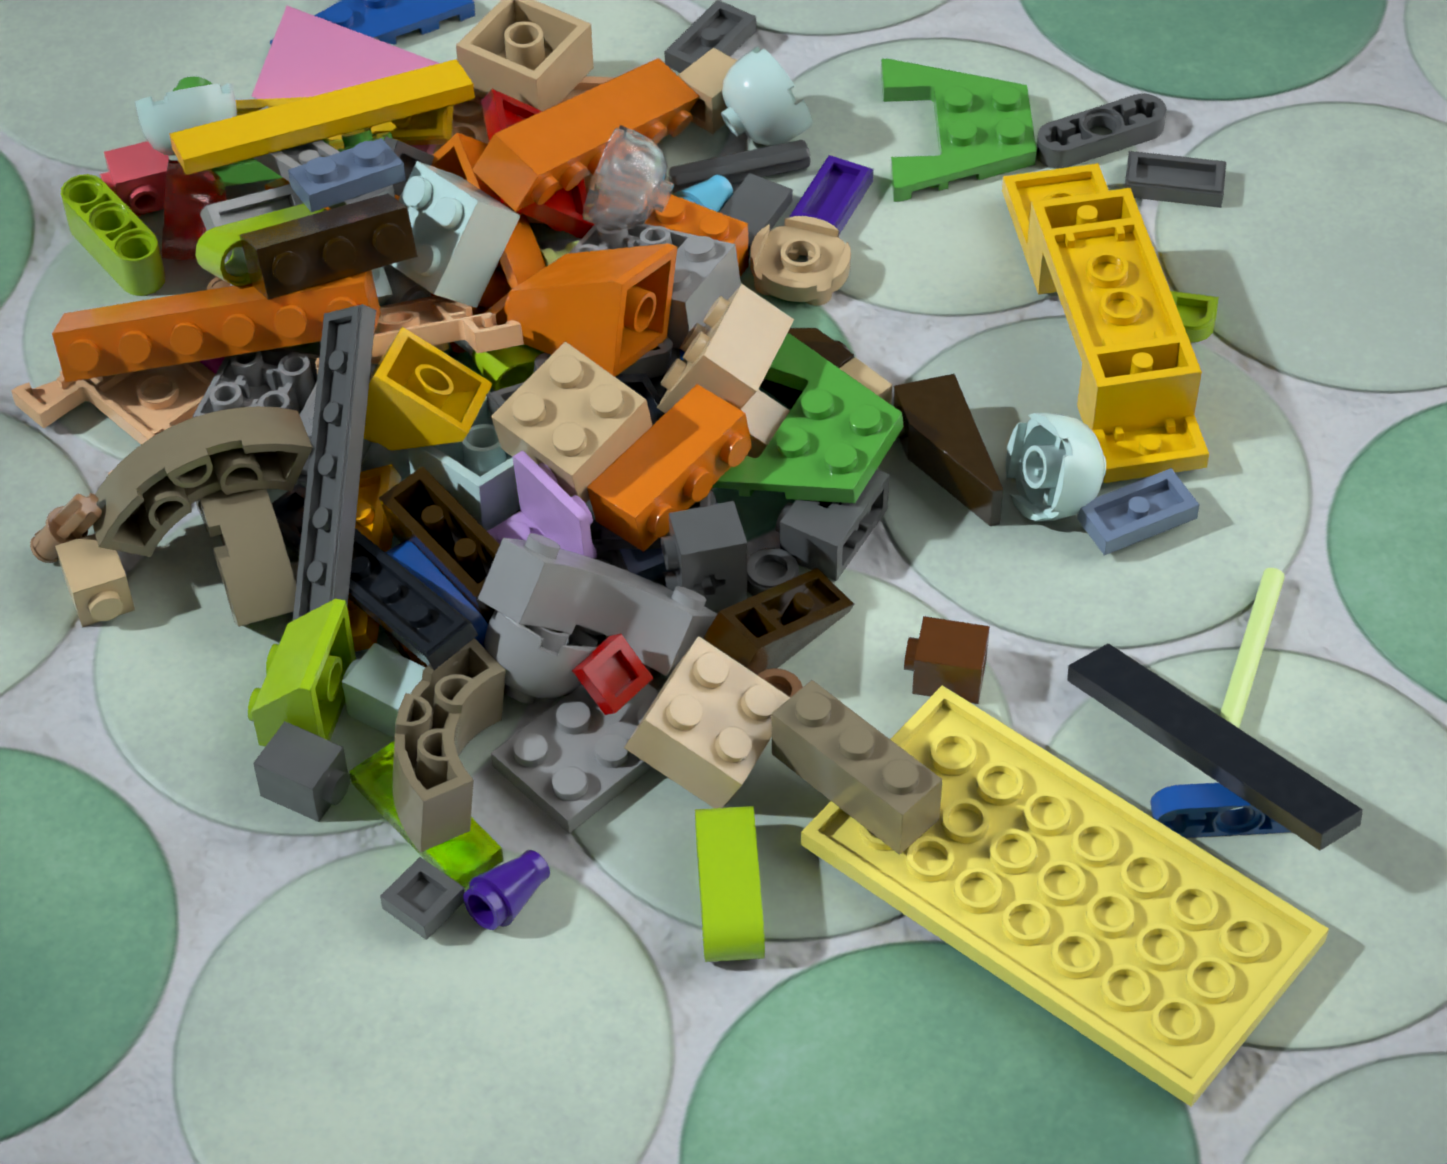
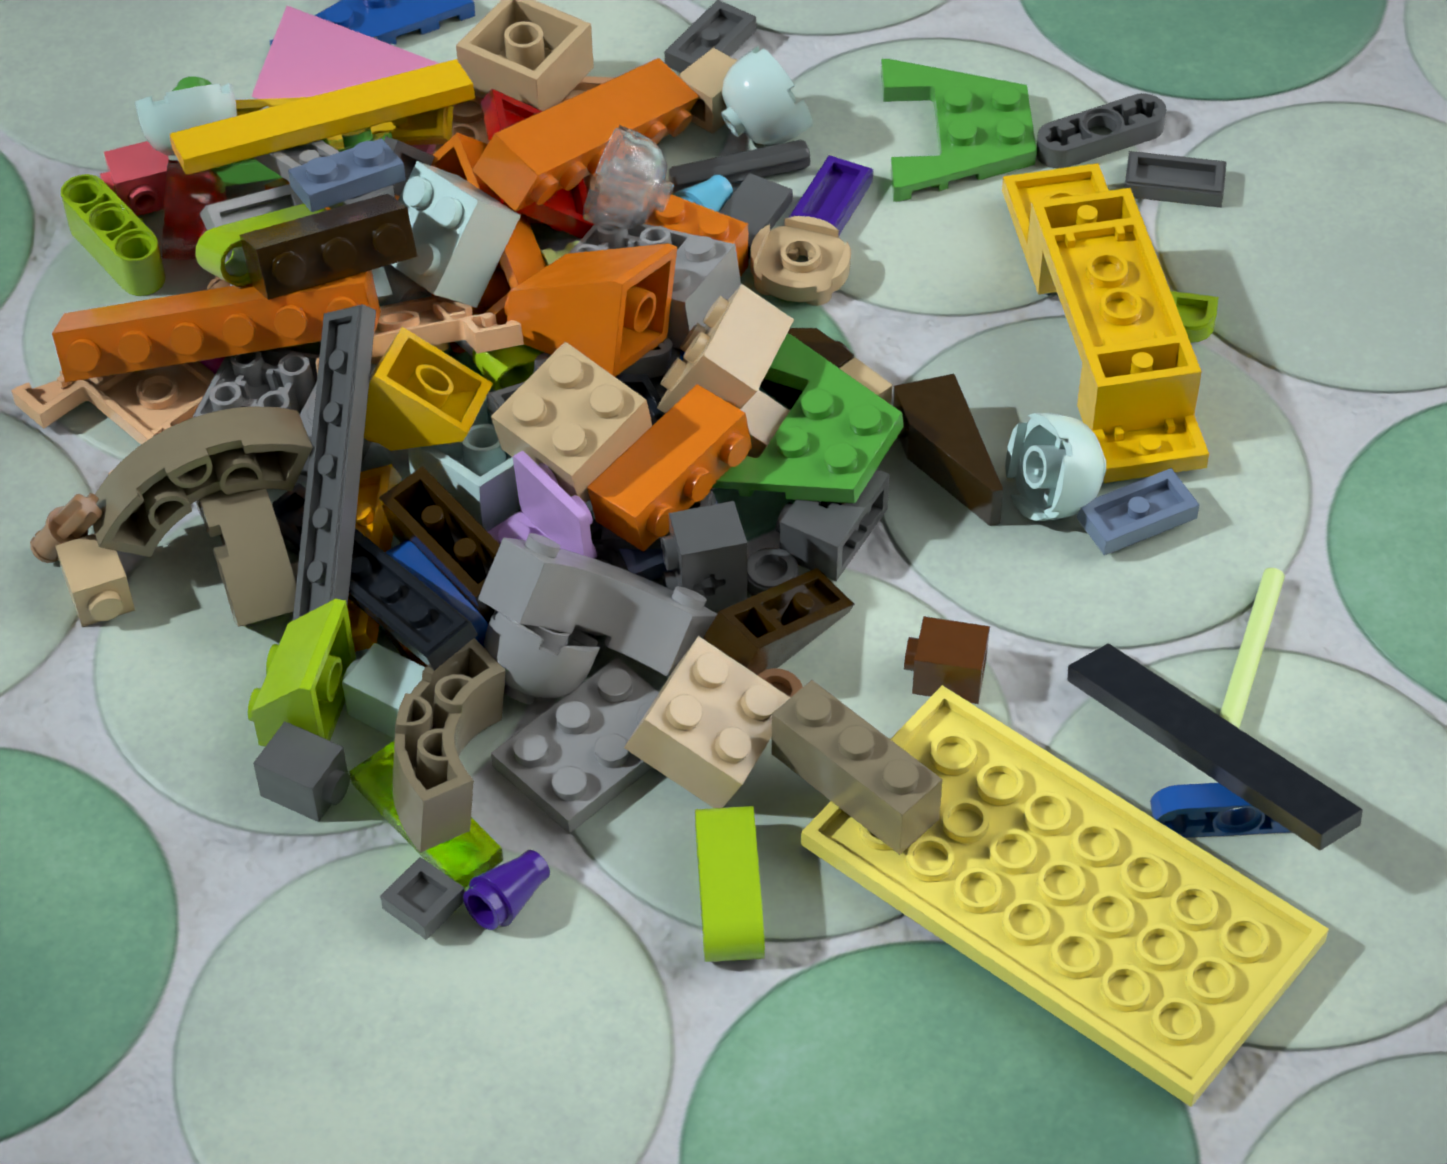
(612, 674): red plate -> none

